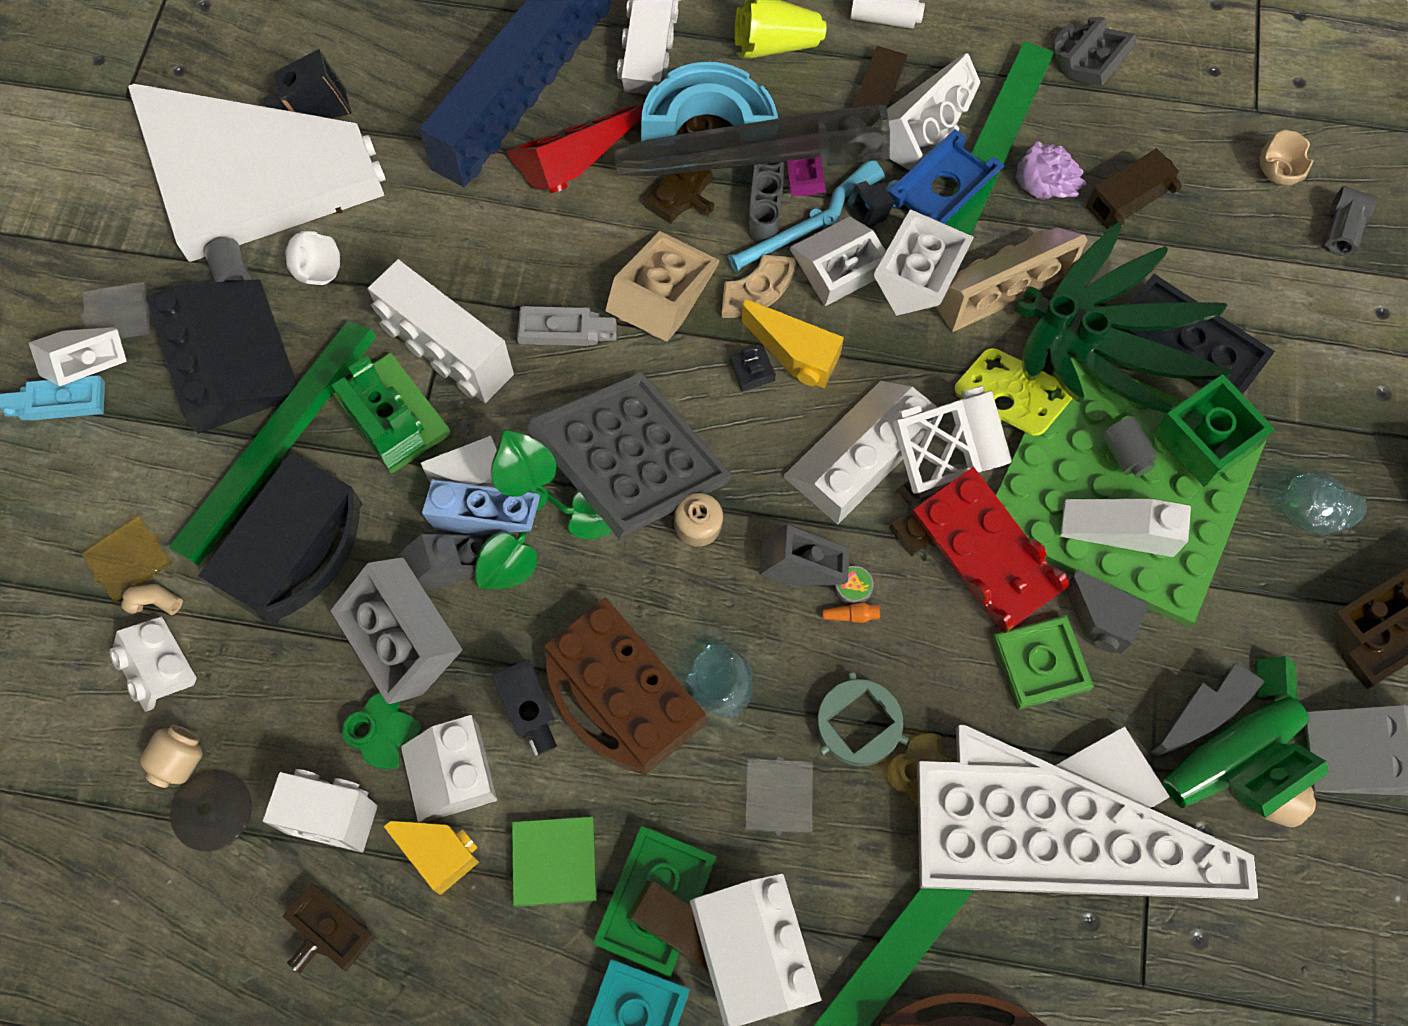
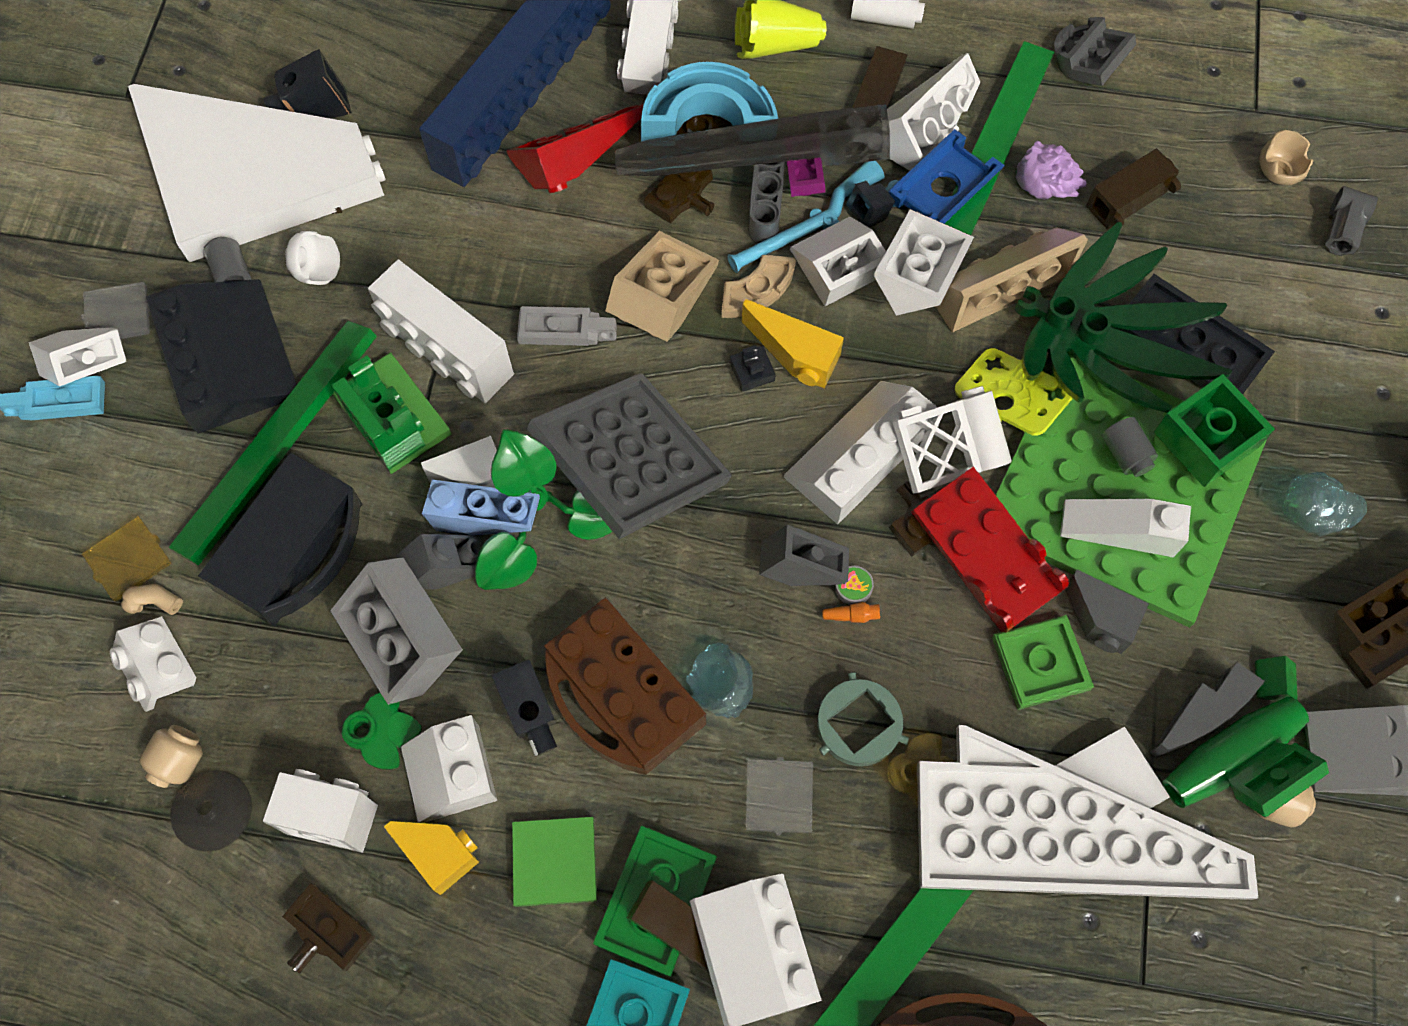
(695, 530): tan head -> none

